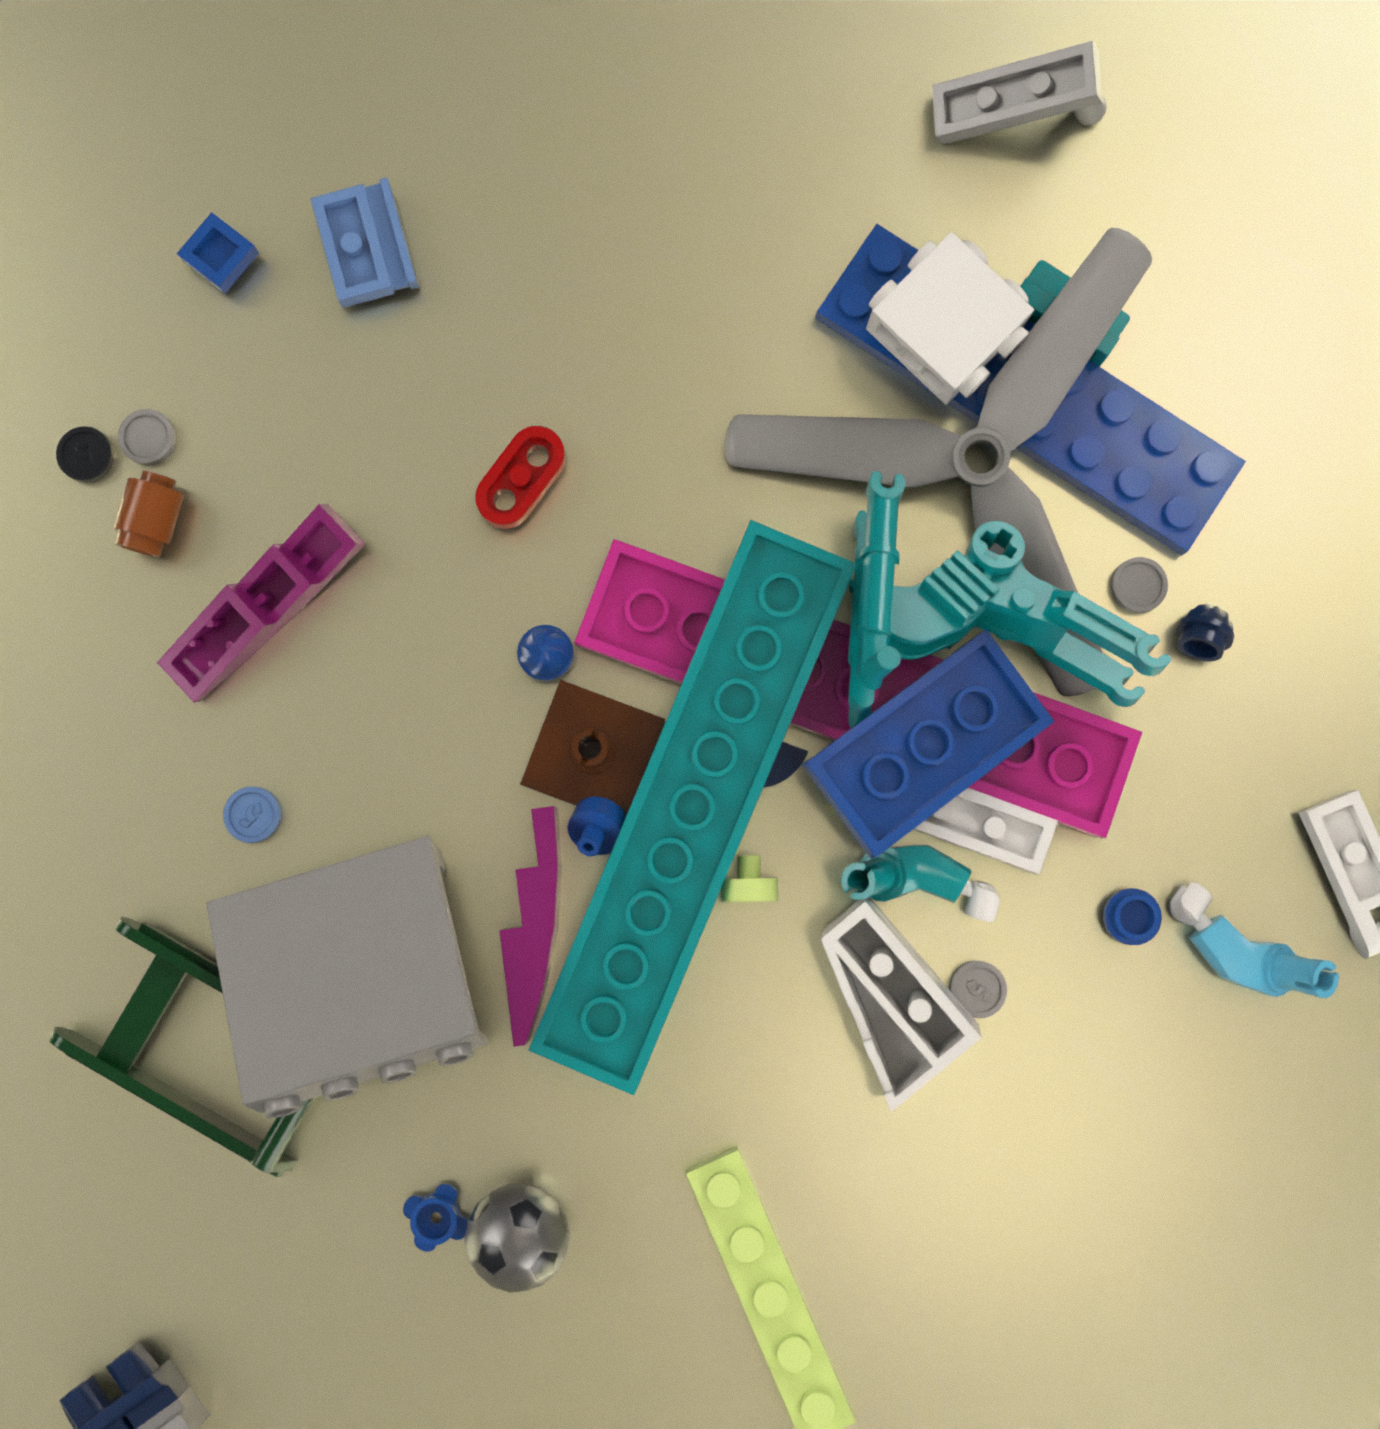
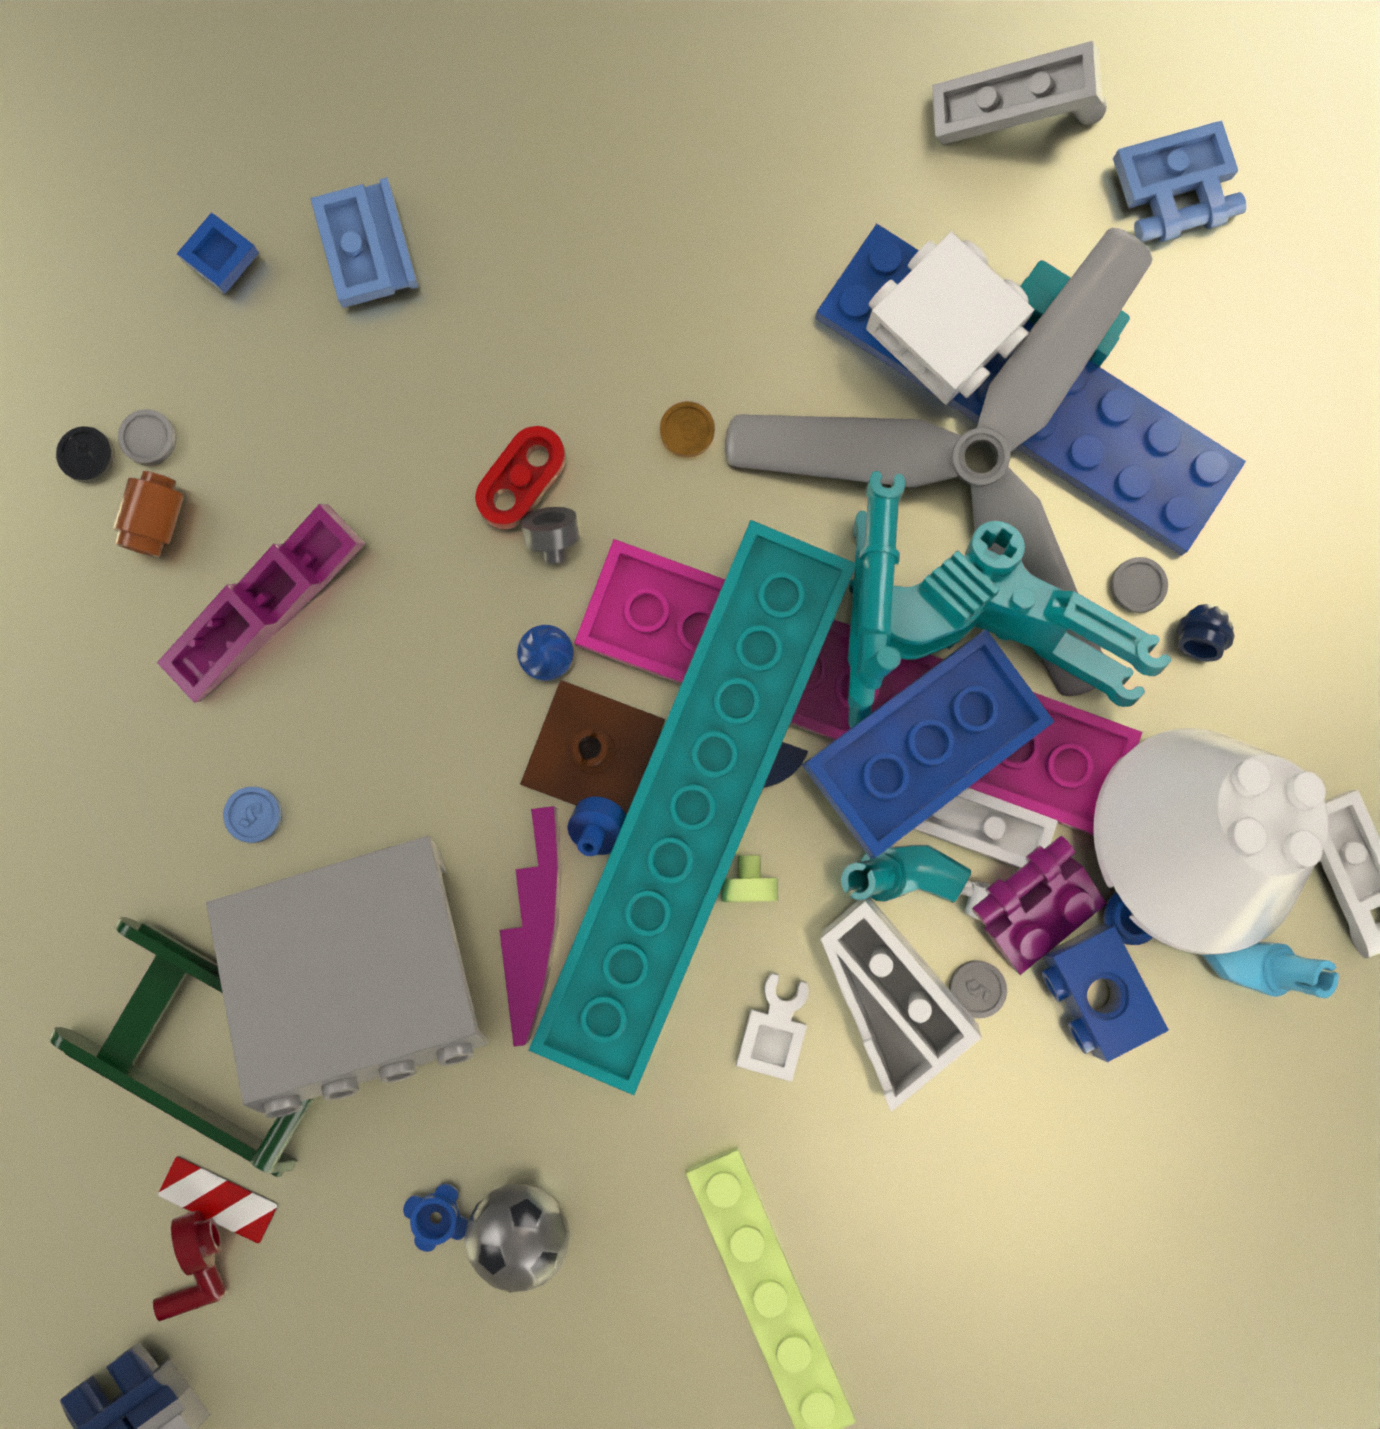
(195, 1246): none -> dark red plate
(217, 1199): none -> sticker
(551, 532): none -> dark grey tile
(687, 429): none -> pearl gold piece
(772, 1038): none -> white plate
(1038, 905): none -> magenta plate
(1130, 1013): none -> blue brick
(1176, 165): none -> medium blue plate
(1208, 838): none -> white cone

